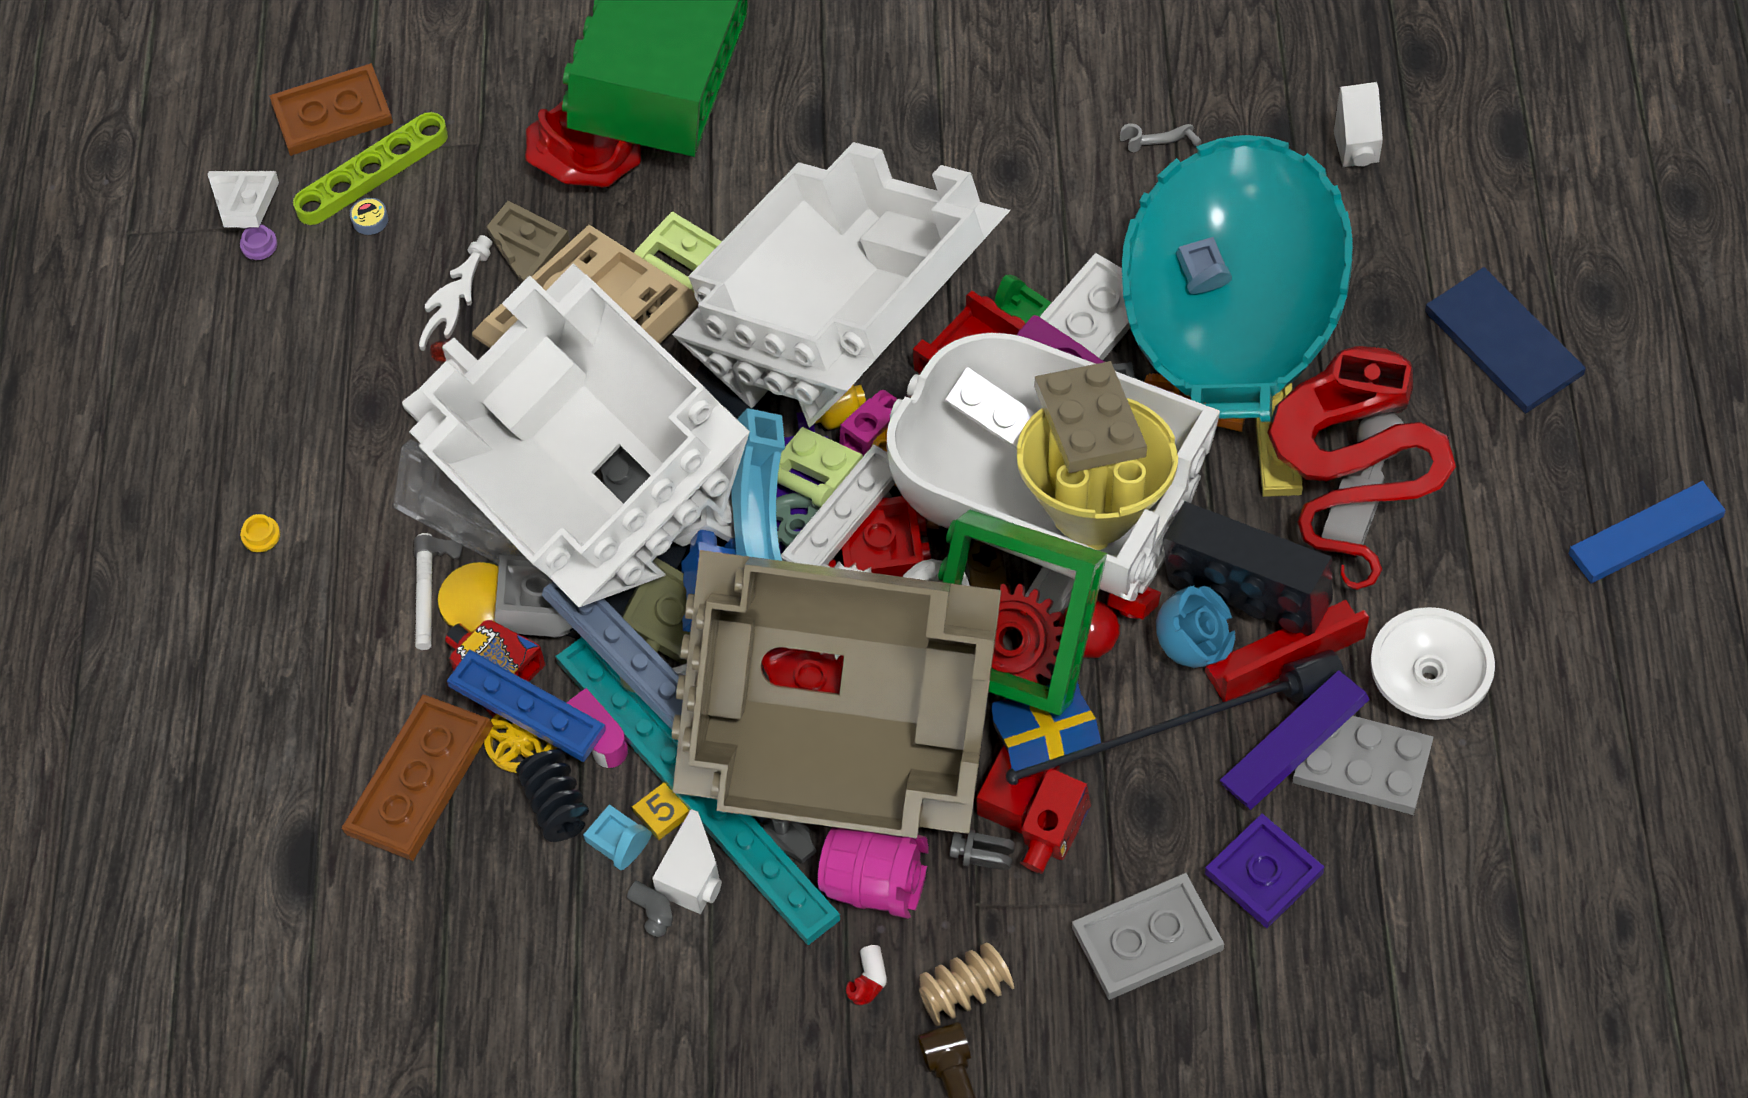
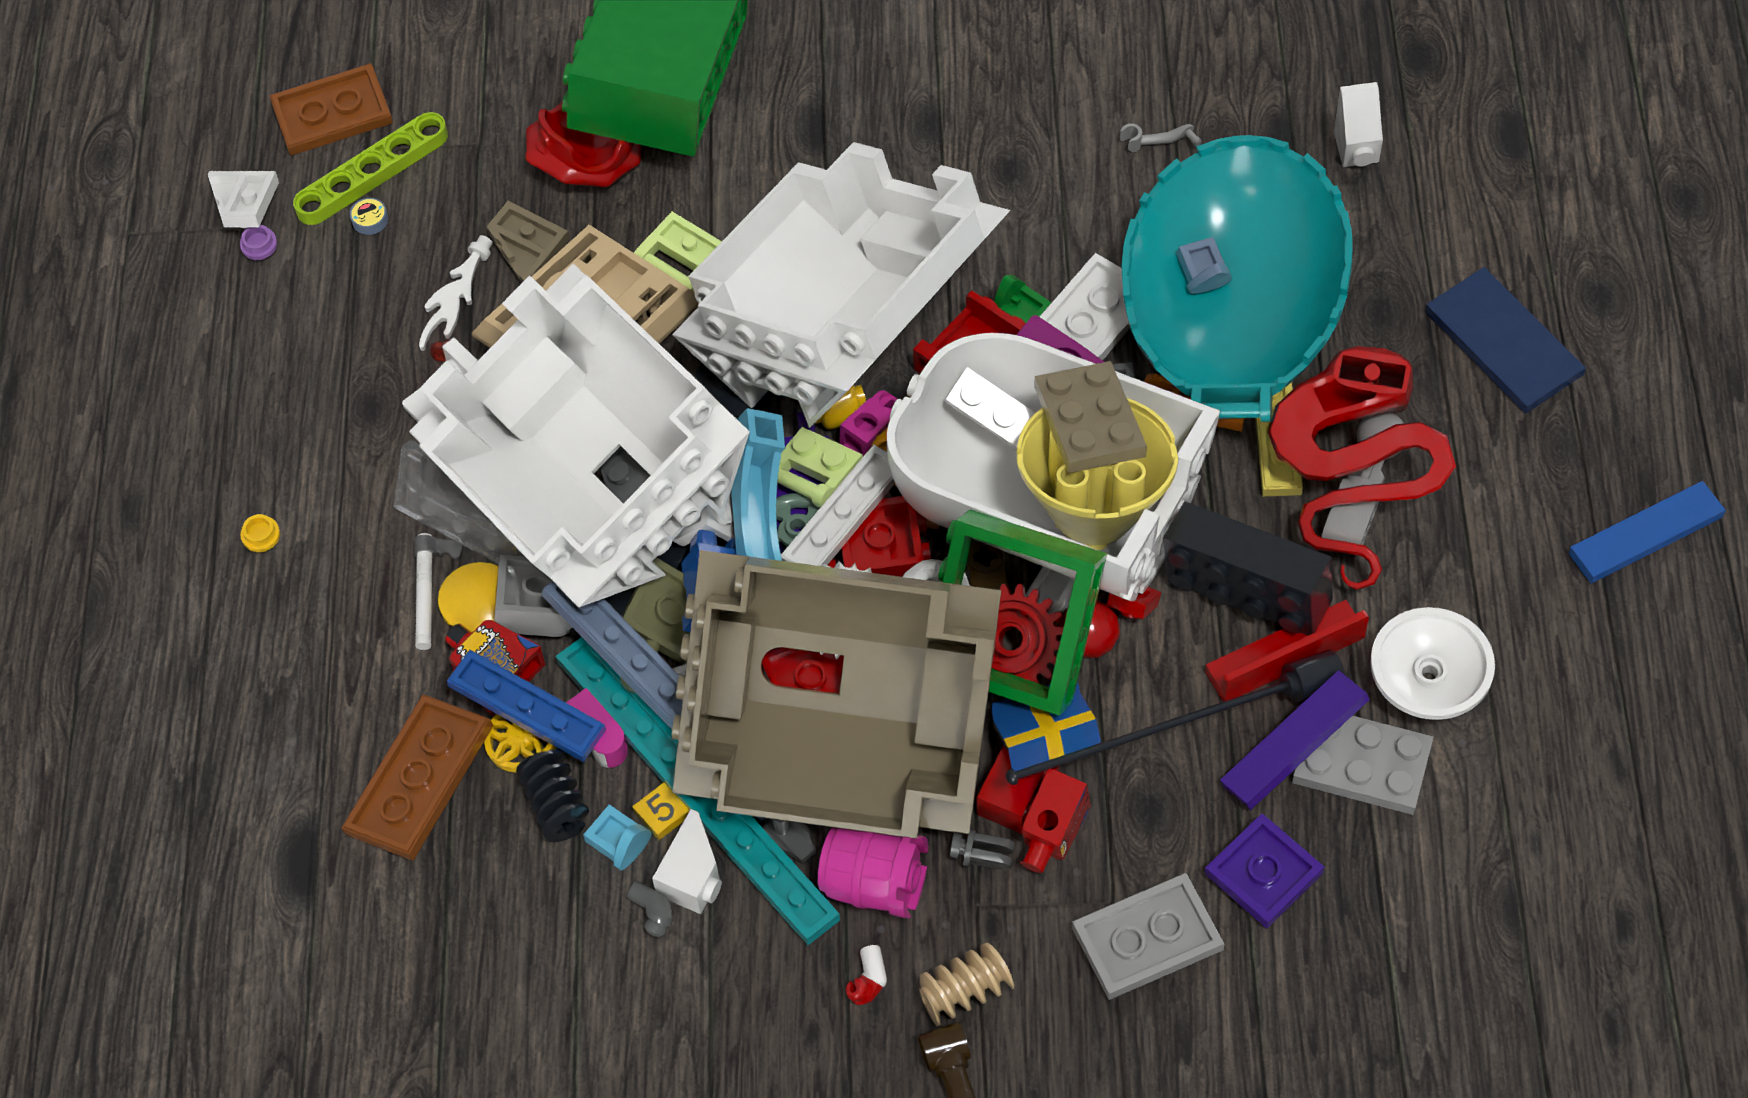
(1195, 627): dark azure cylinder -> none

